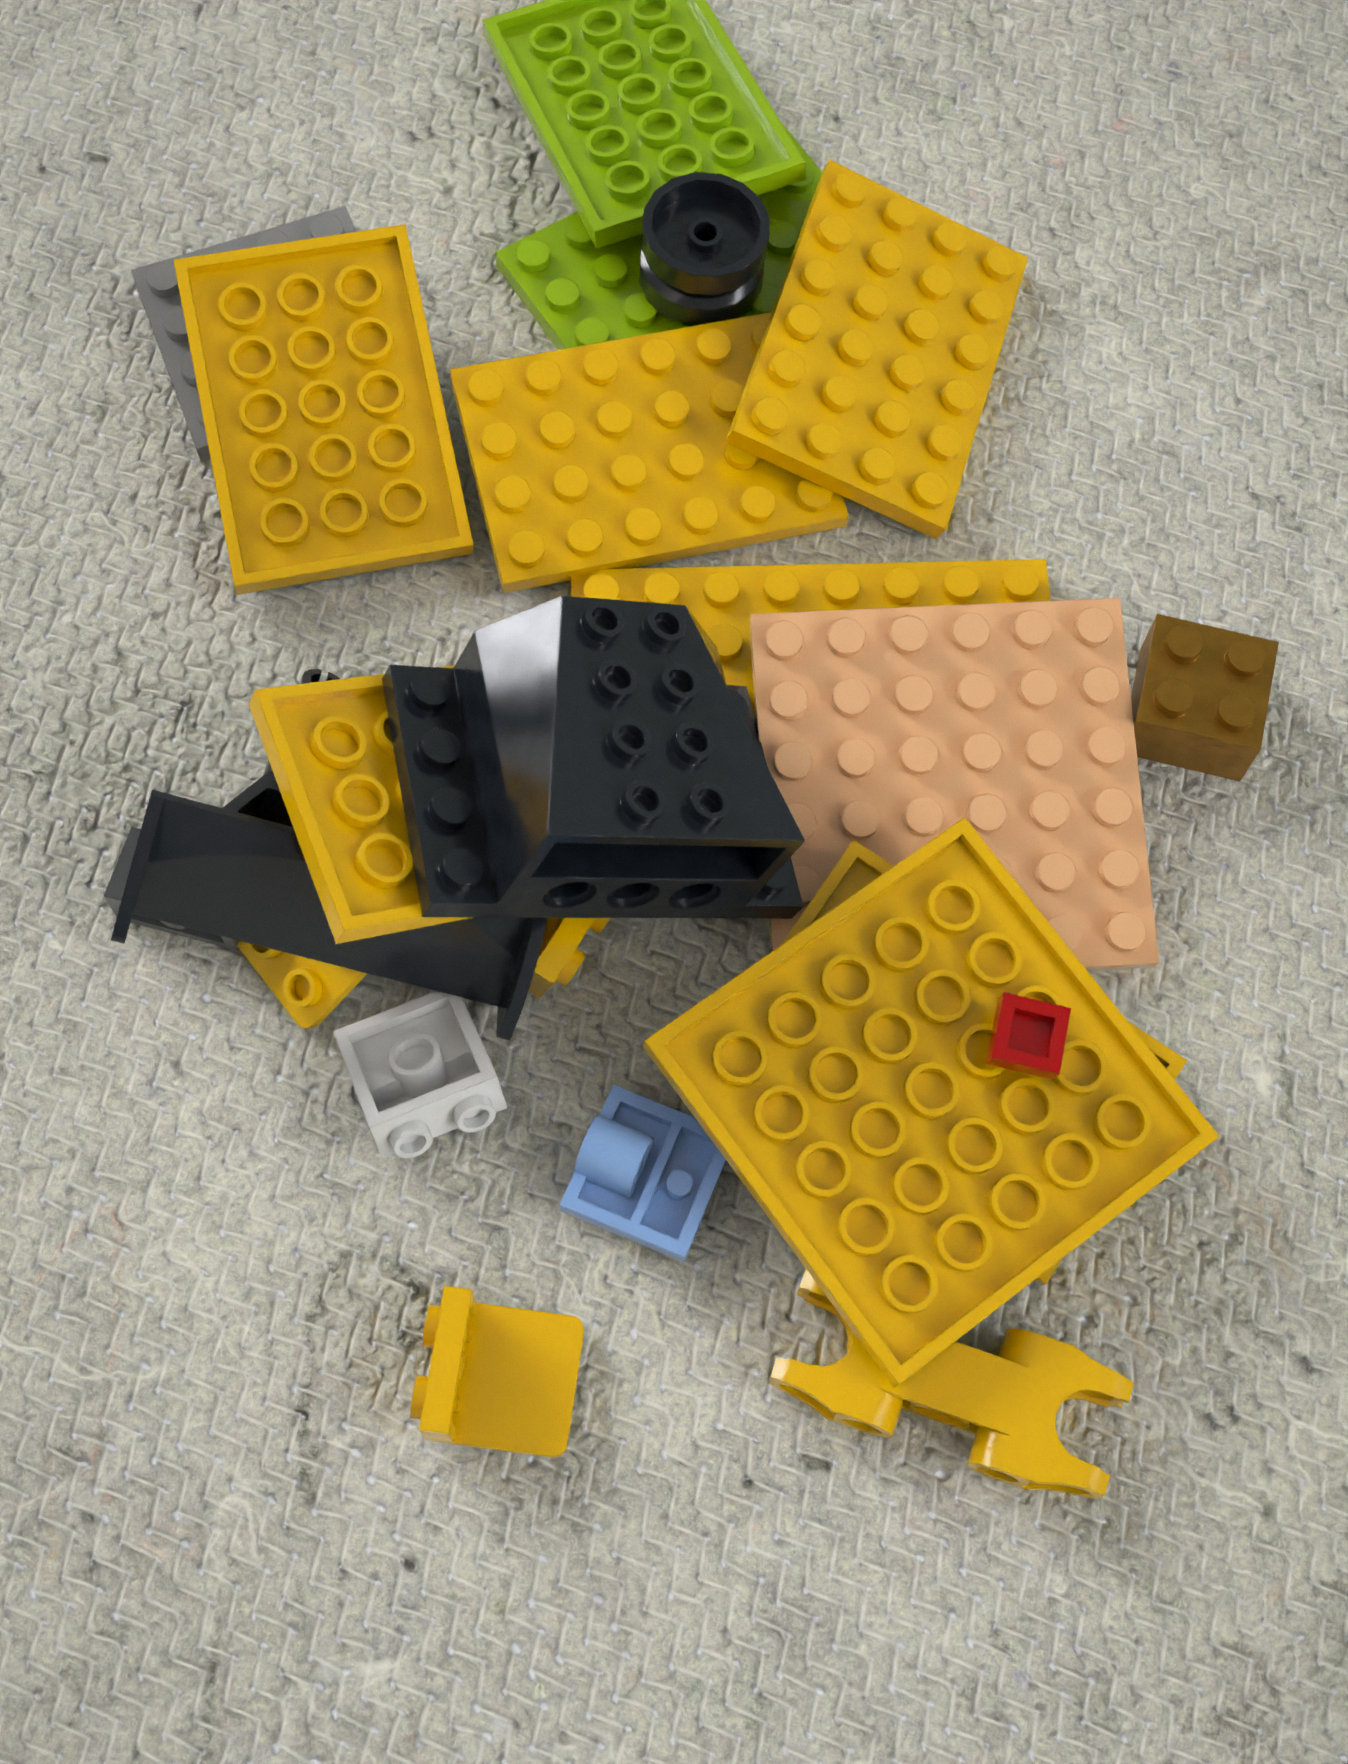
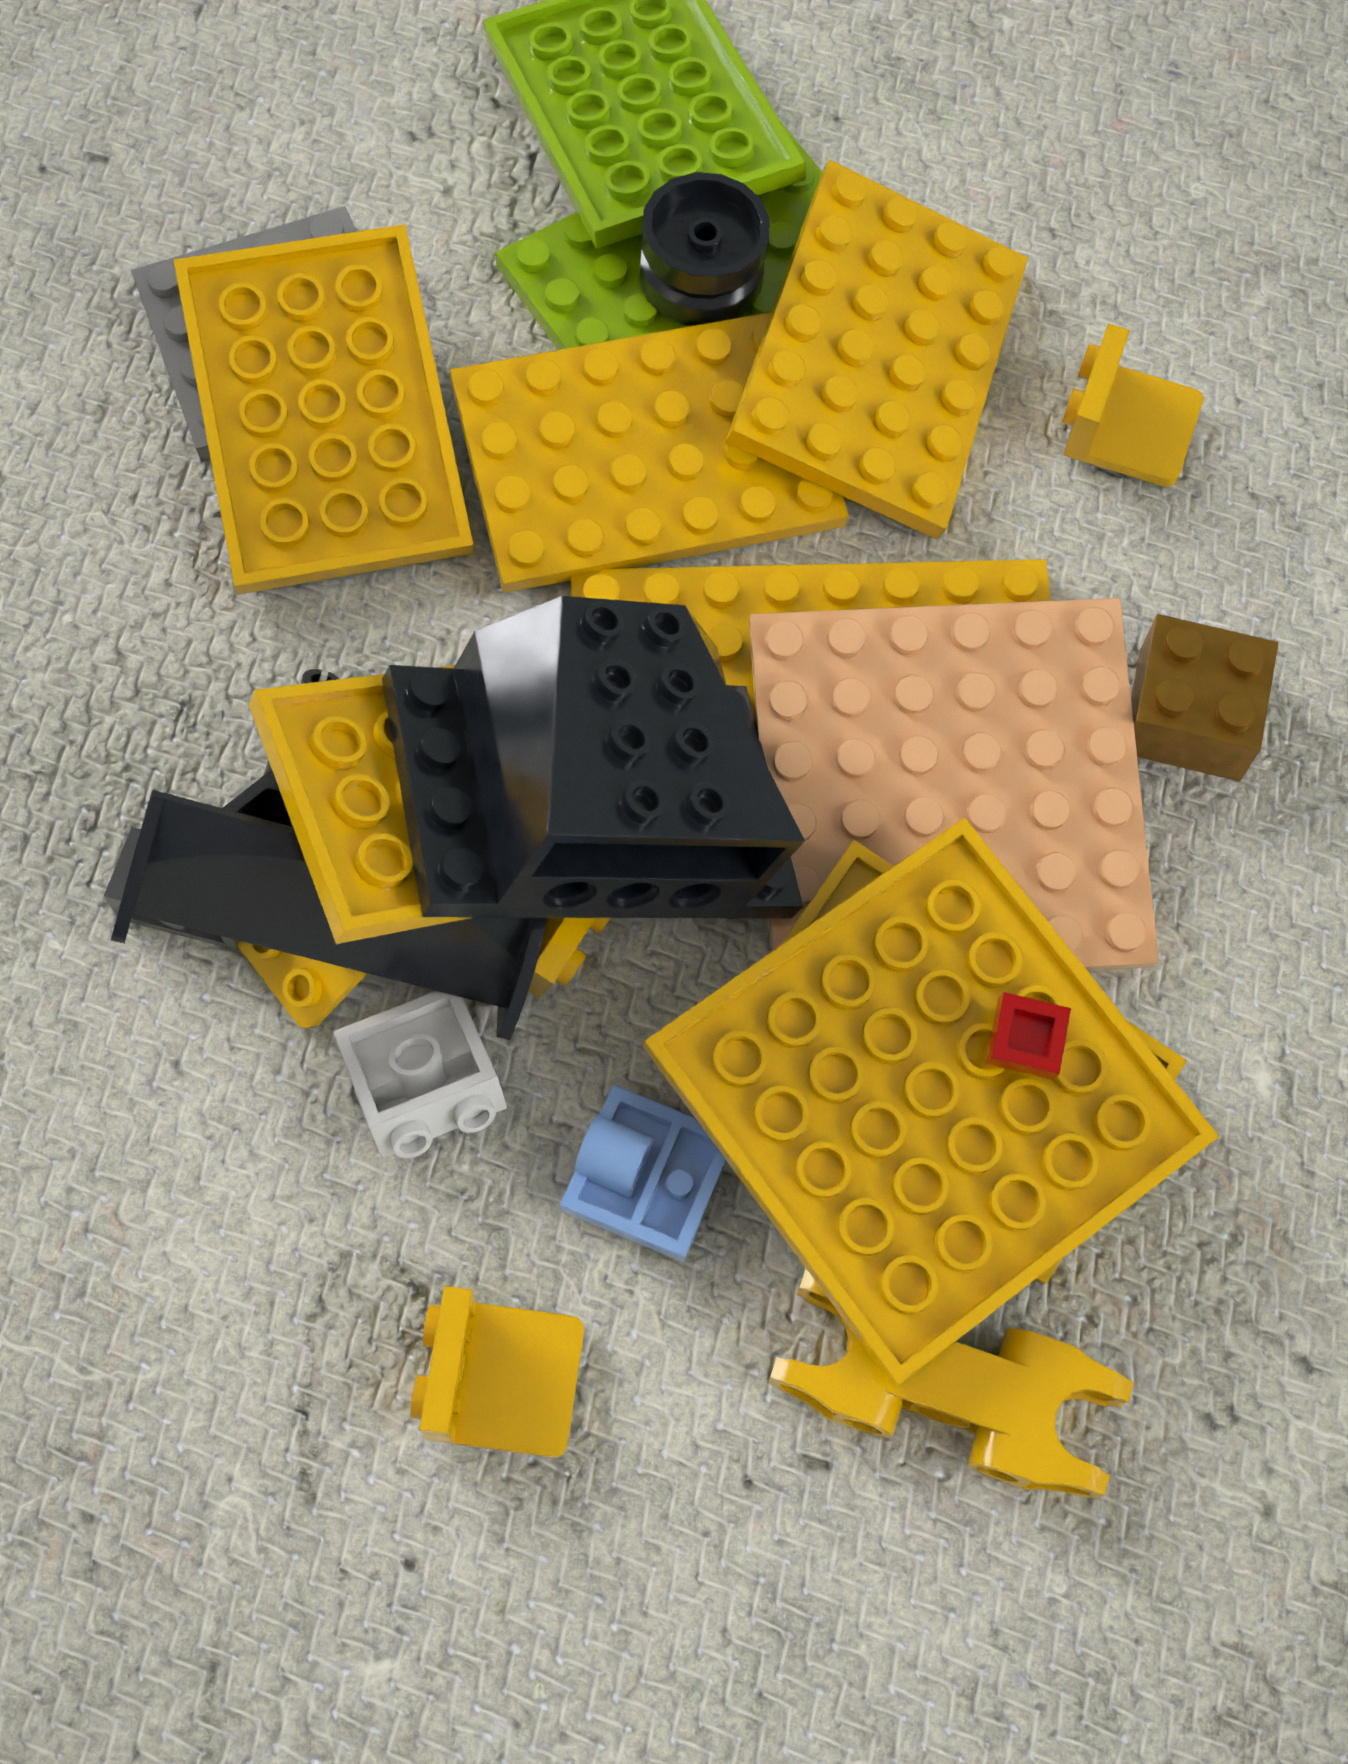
(1129, 417): none -> yellow bracket

